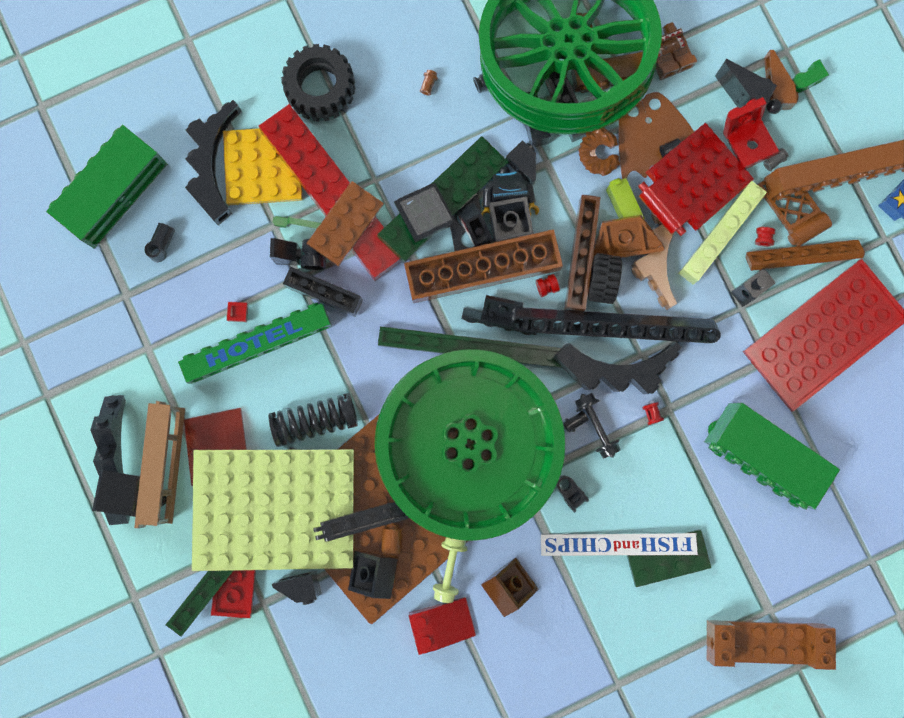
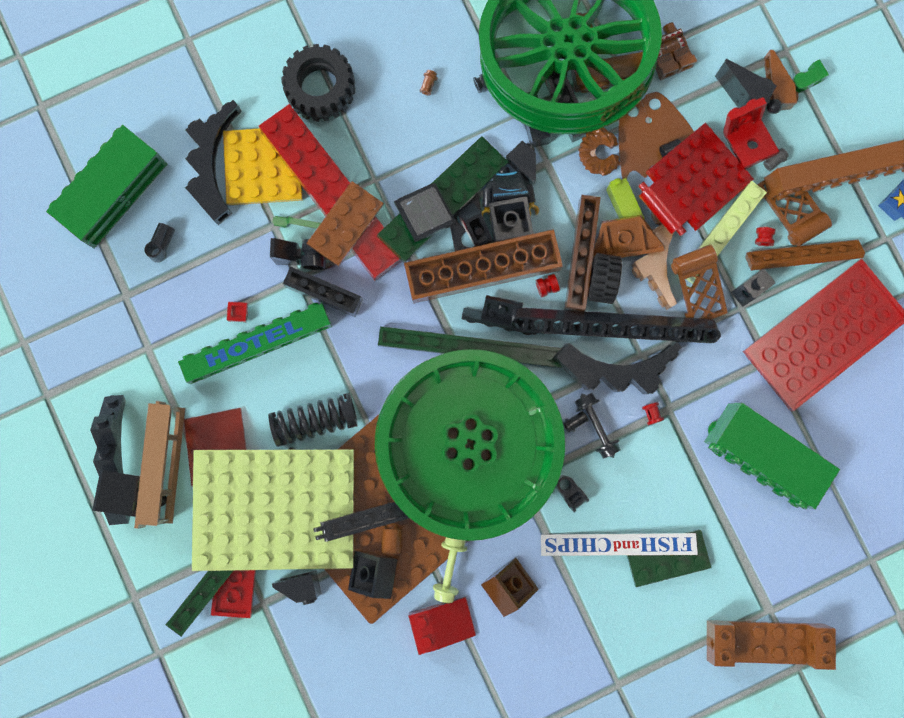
(698, 263): none -> dark orange piece

